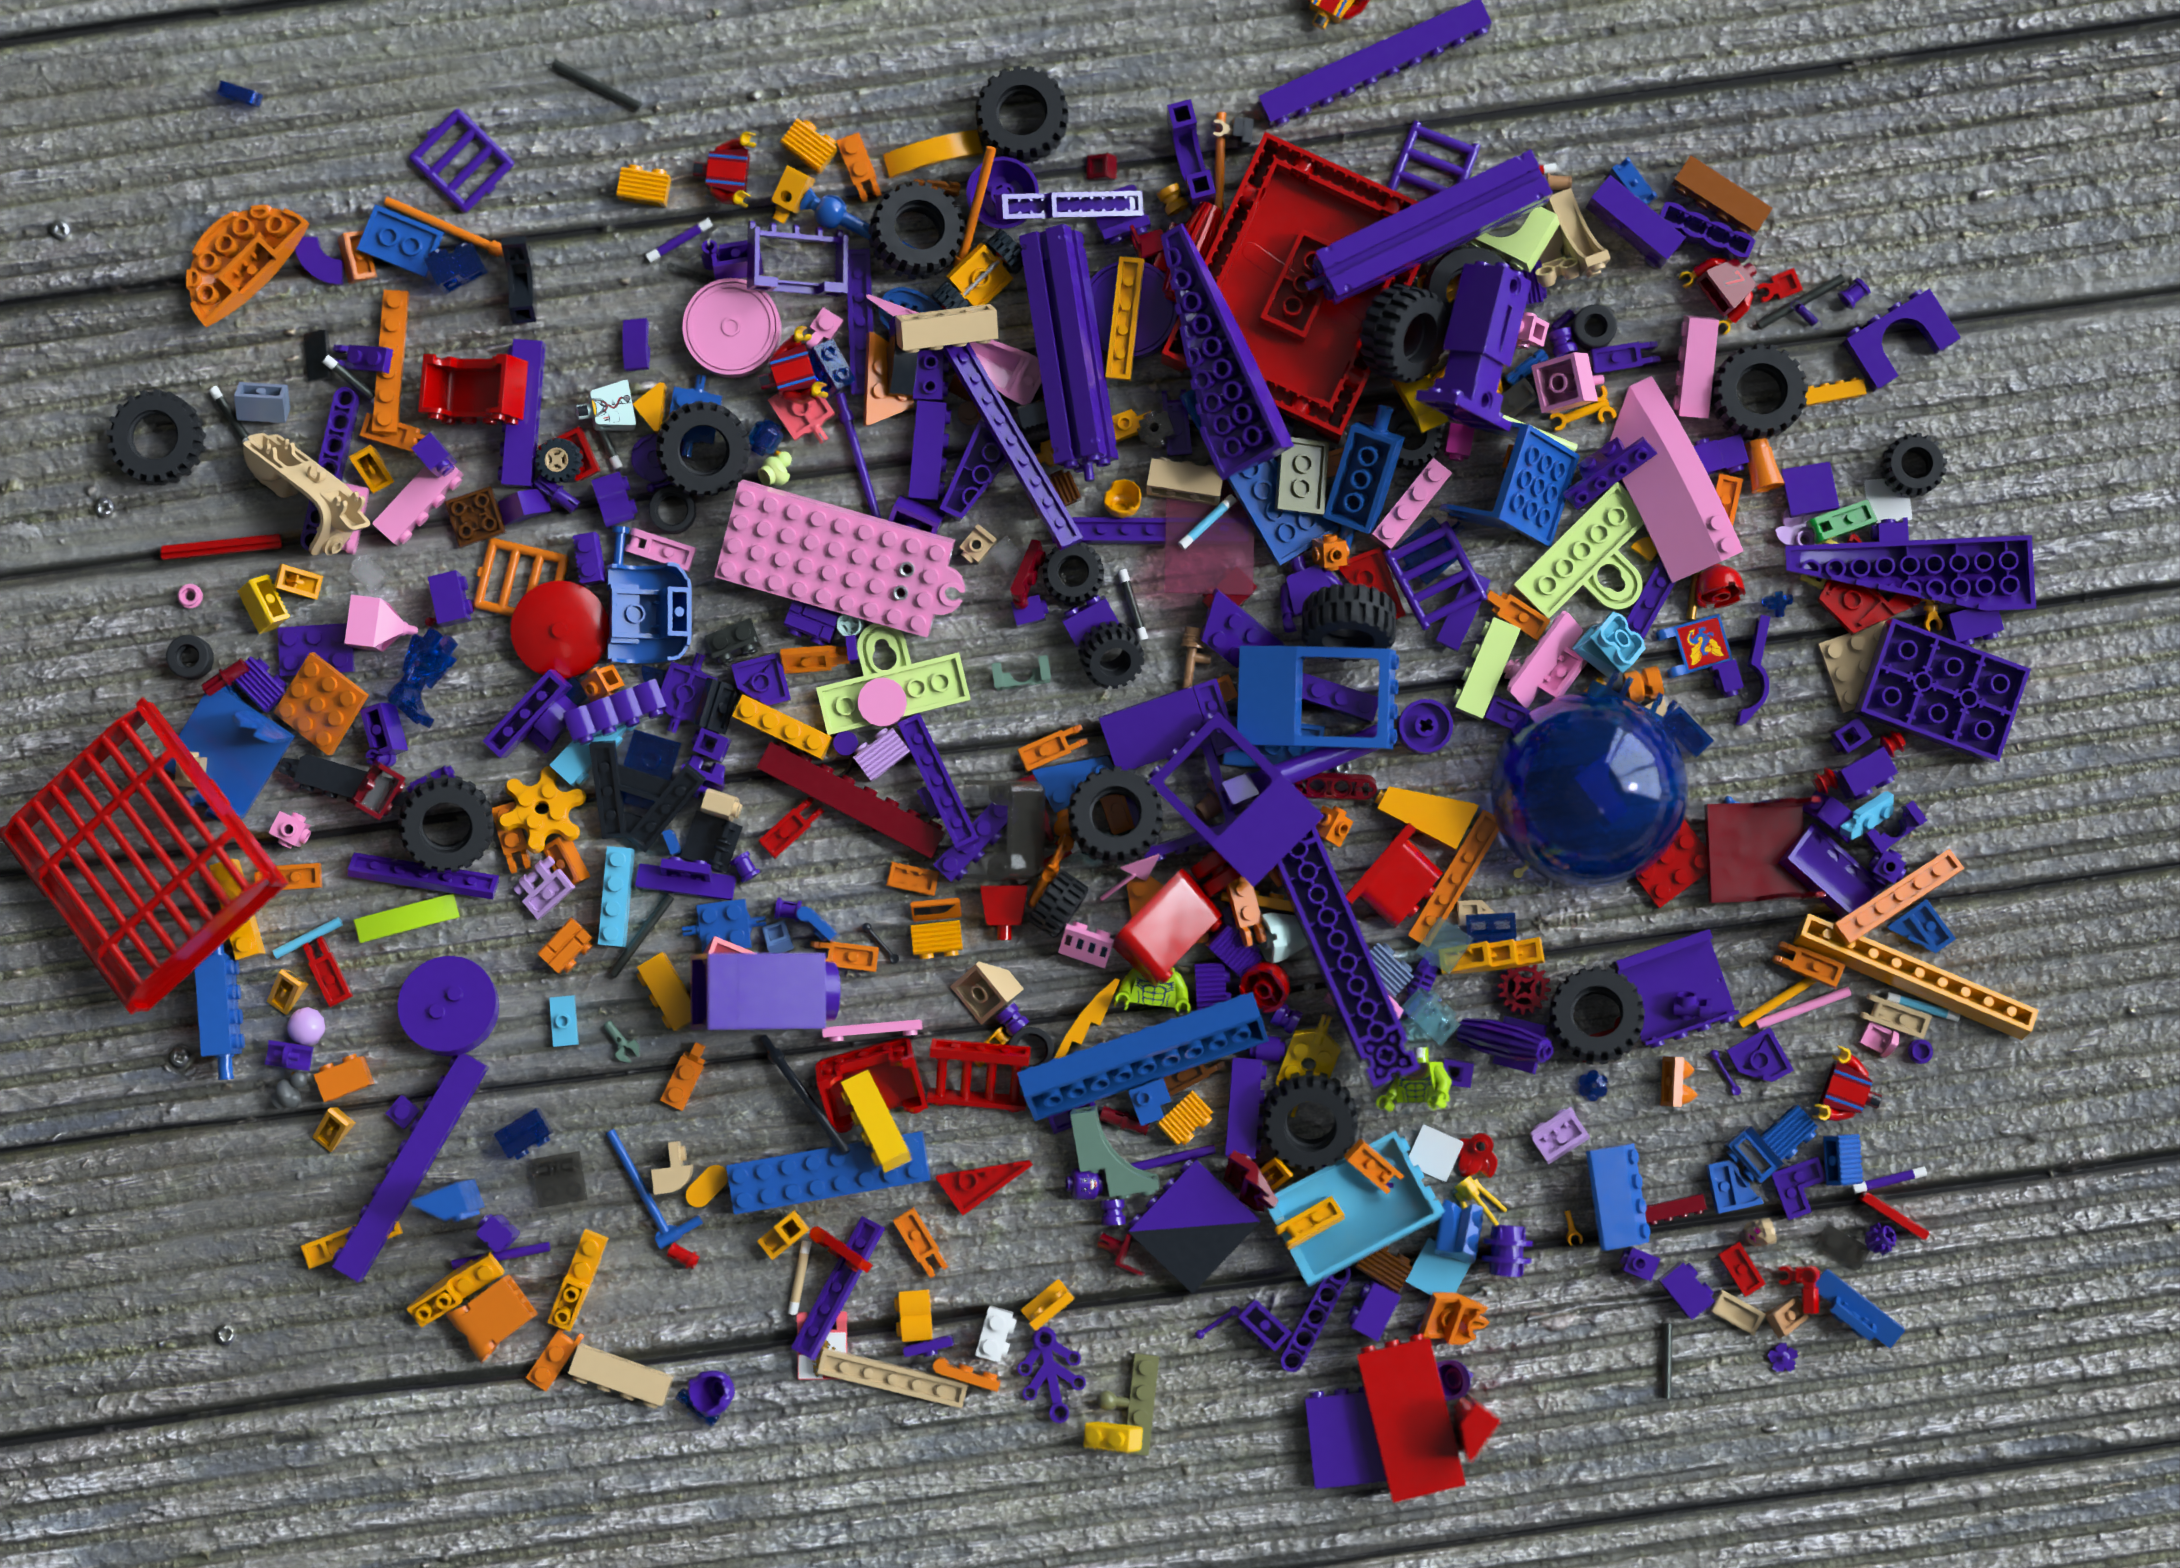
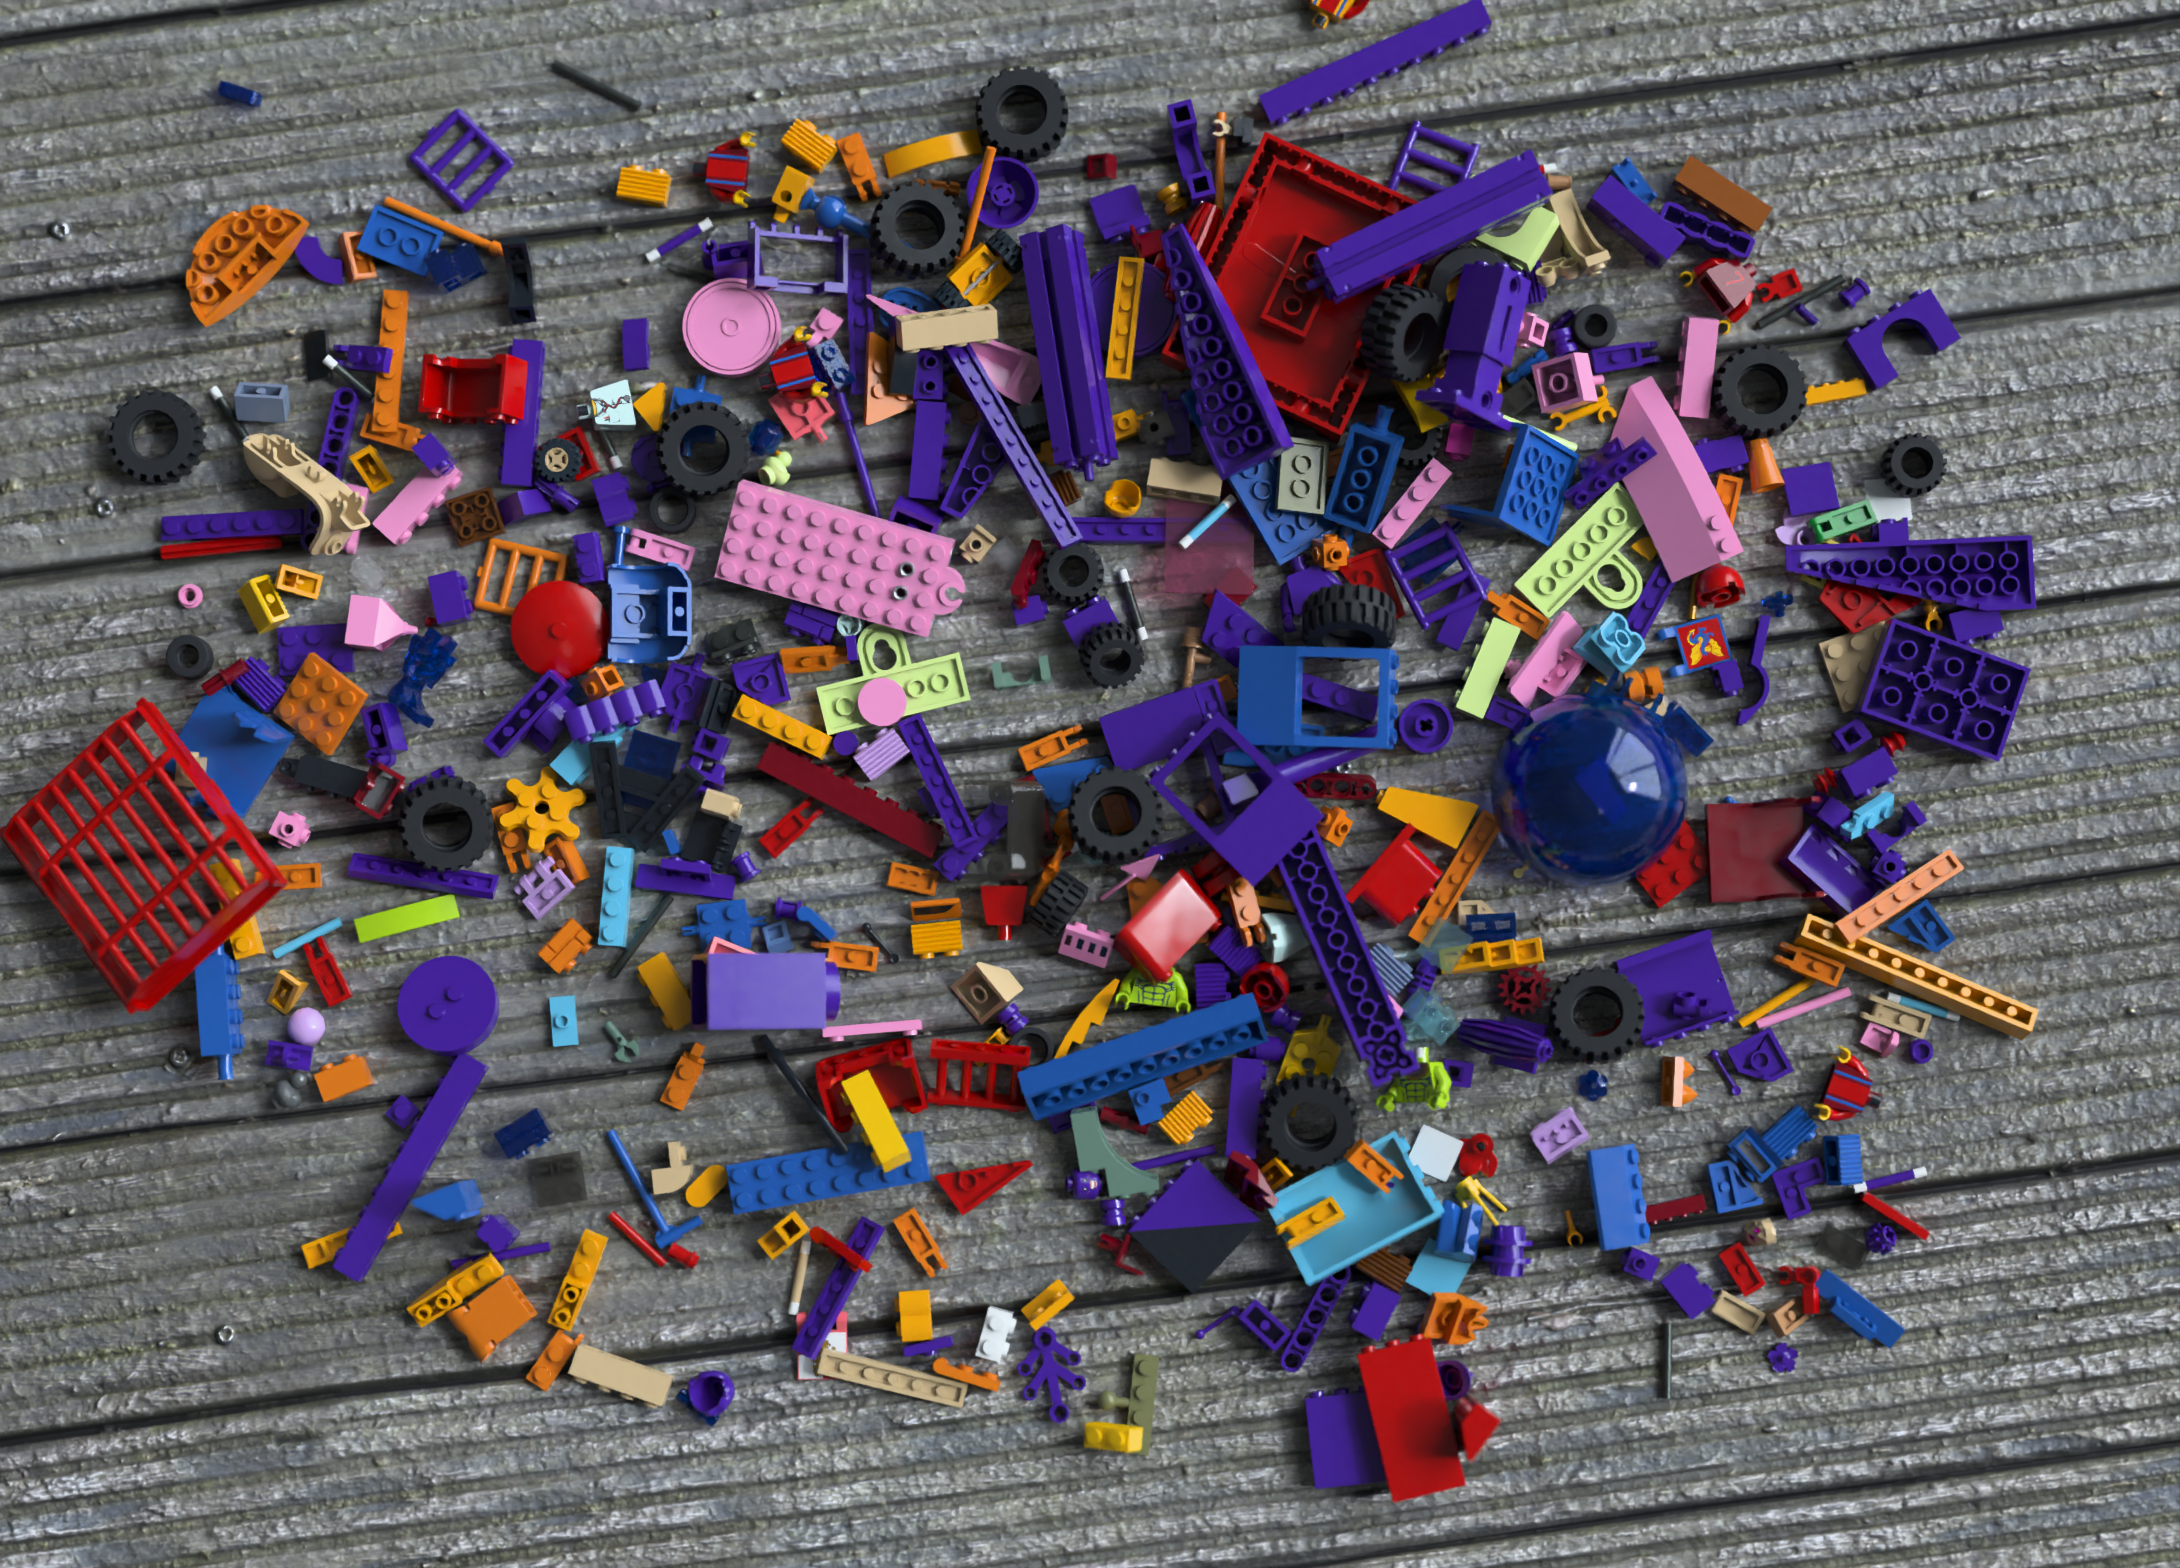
(232, 525): none -> dark purple plate
(333, 1128): light orange slope -> none
(637, 1239): none -> red bar
(1069, 205): dark purple slope -> none

